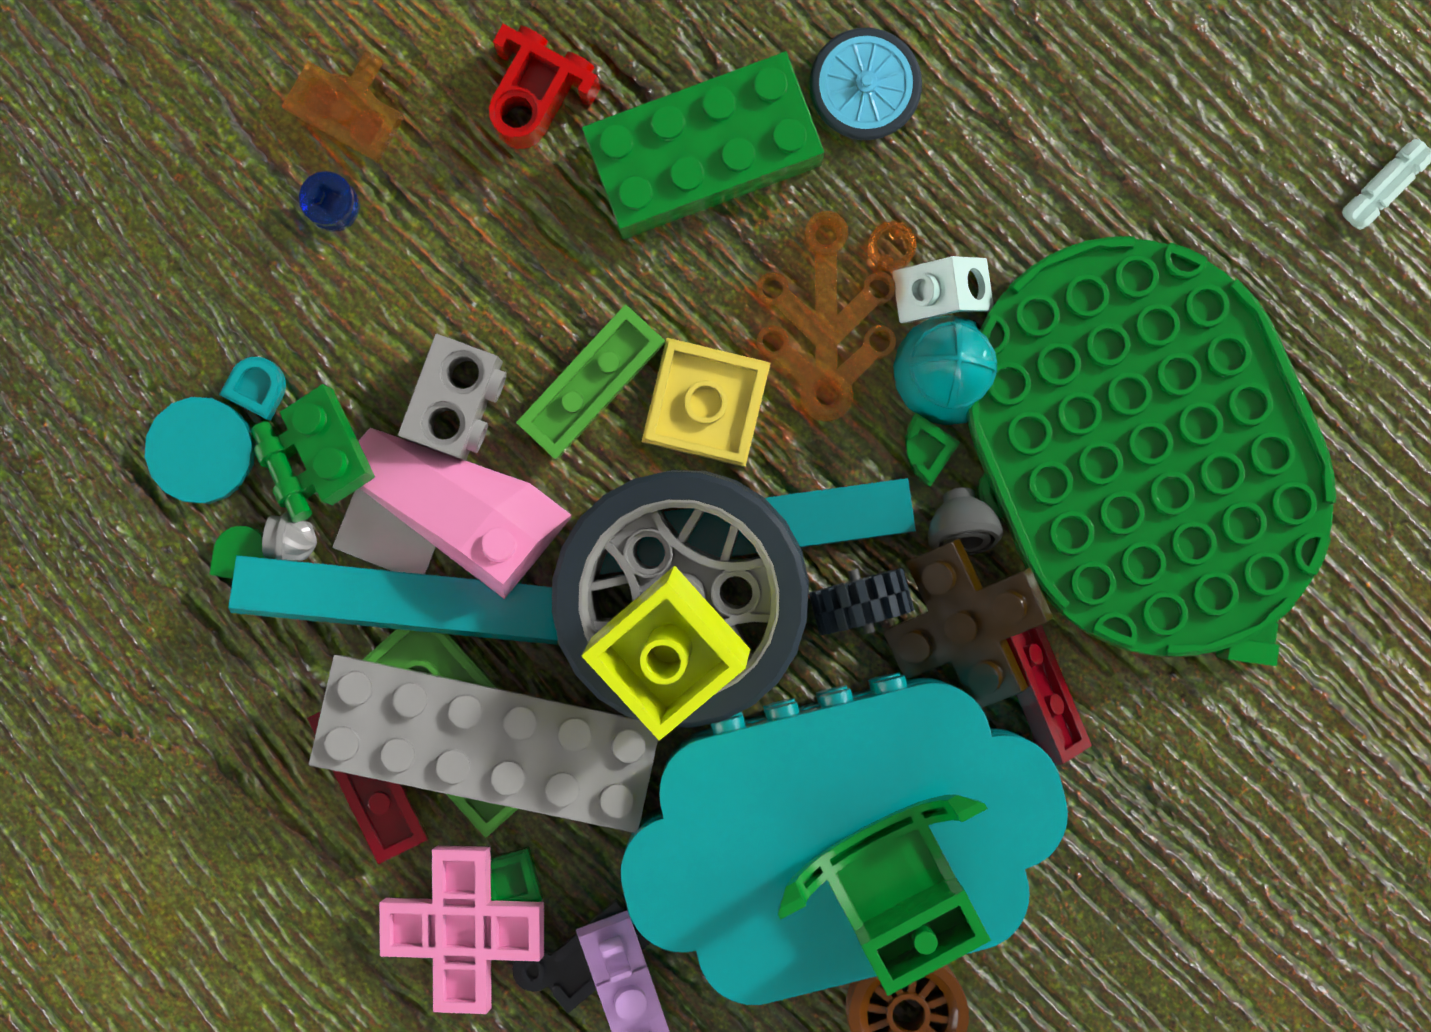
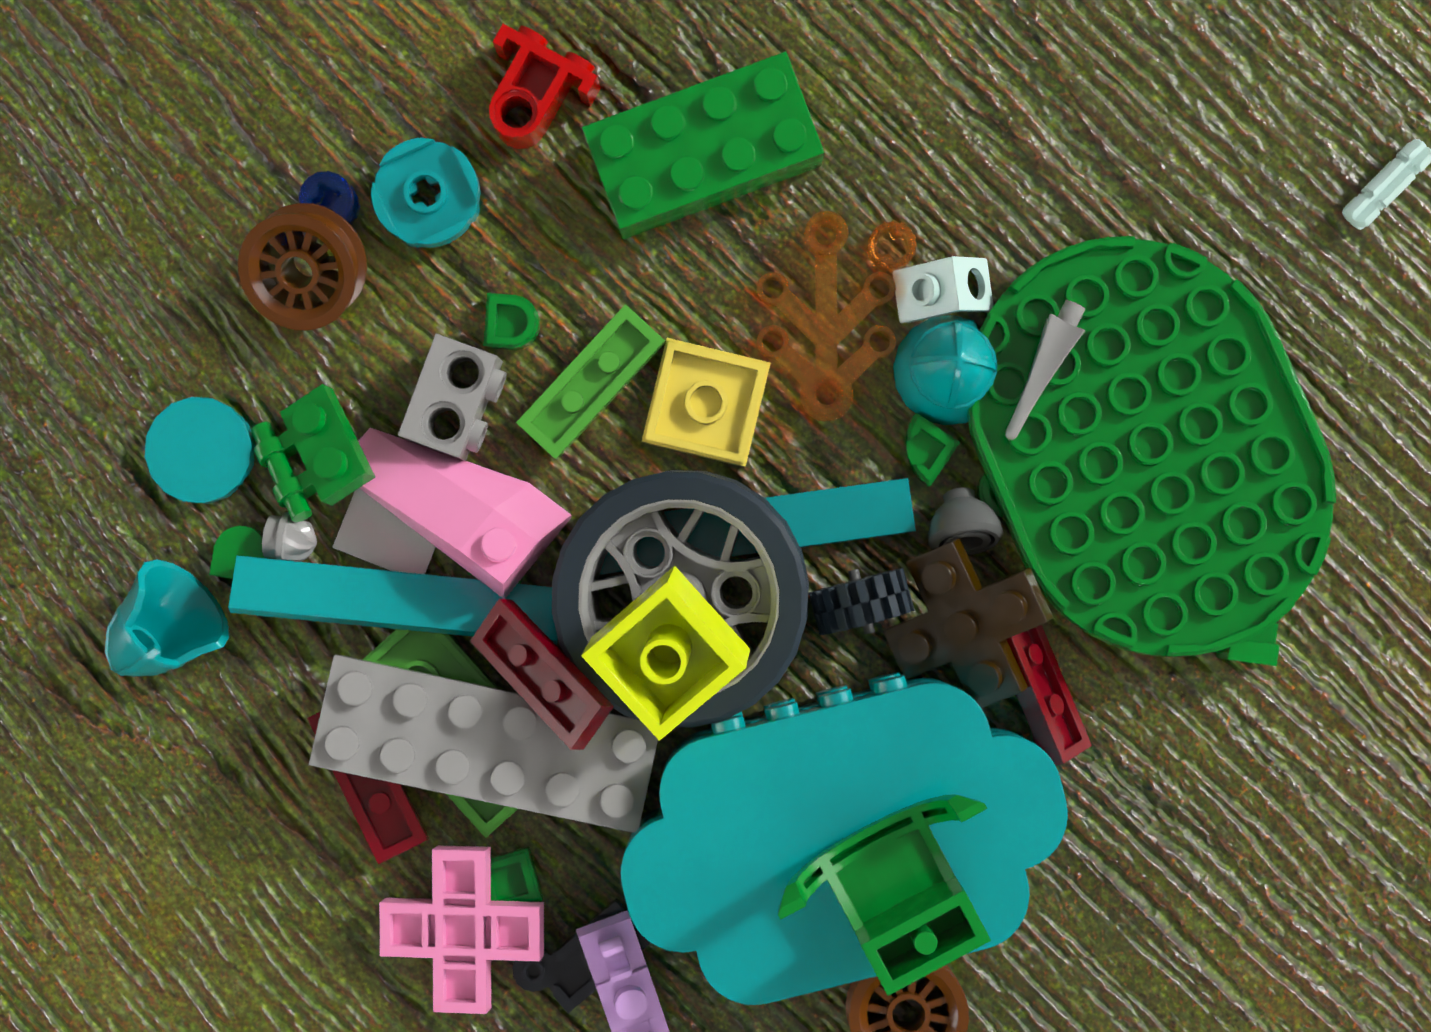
(164, 622): none -> teal helmet
(256, 386): teal tile -> none
(288, 309): none -> reddish brown wheel
(345, 107): clear orange plate -> none
(397, 182): none -> teal plate
(510, 322): none -> green tile
(541, 674): none -> dark red plate
(865, 83): medium azure wheel -> none
(1056, 342): none -> light grey piece

